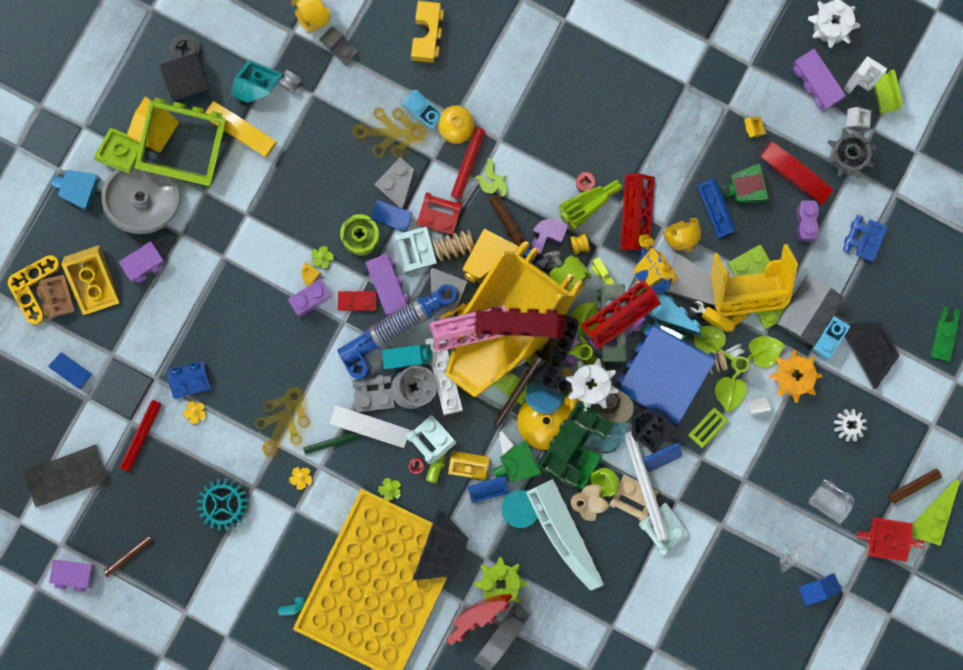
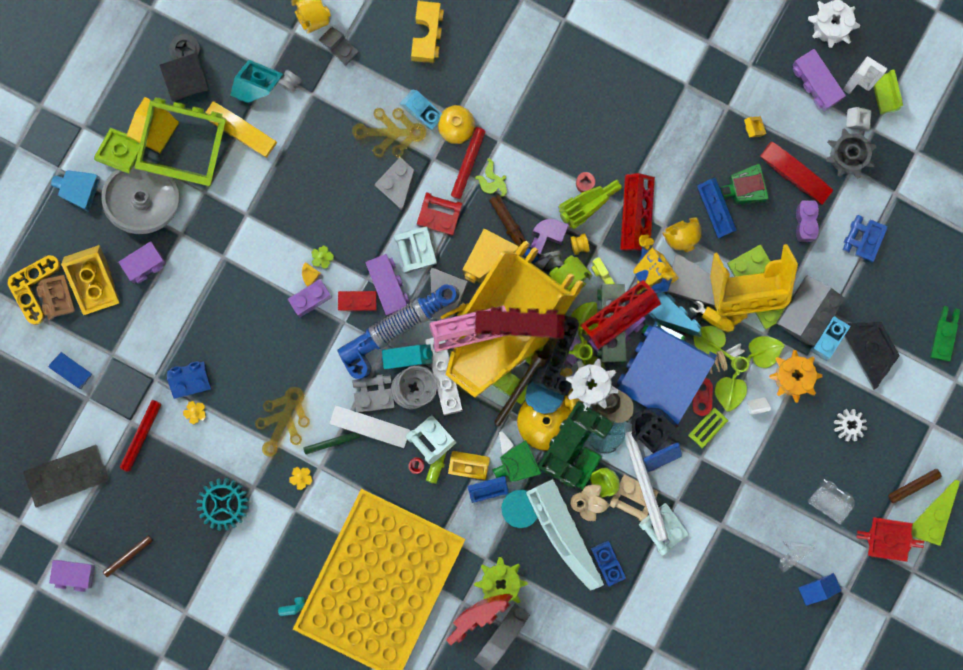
(353, 226): lime brick -> none
(390, 489): lime plant -> none
(391, 215): blue slope -> none
(442, 549): black wing -> none
(453, 245): tan piece -> none
(608, 563): none -> blue slope
(703, 397): none -> red plate

